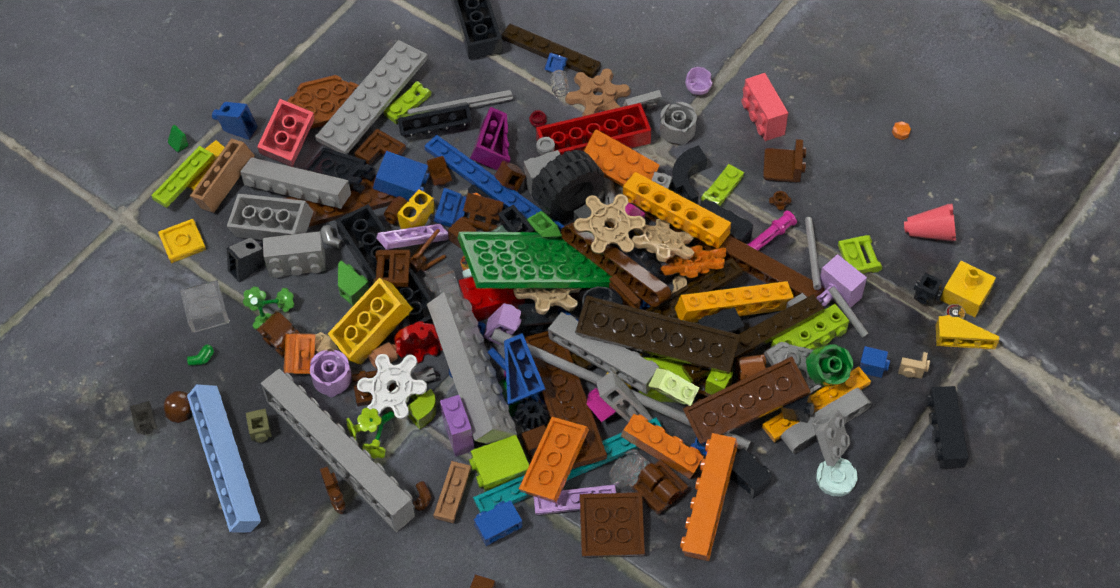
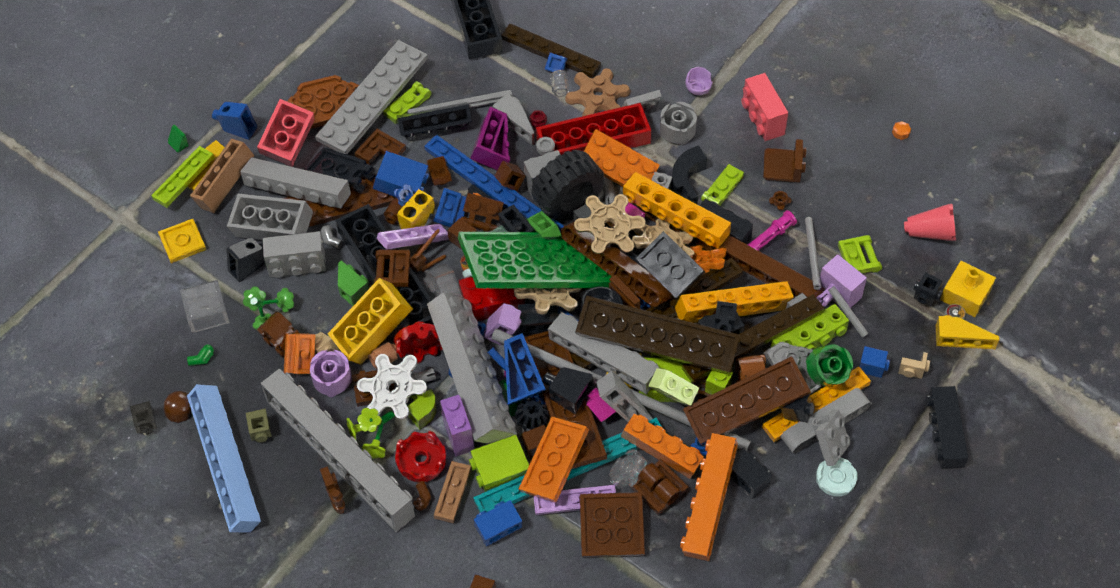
(399, 193): none -> blue plate
(416, 445): none -> red plate
(516, 117): none -> light grey slope
(569, 387): none -> black torso
(670, 265): none -> plate
(725, 315): none -> black plate

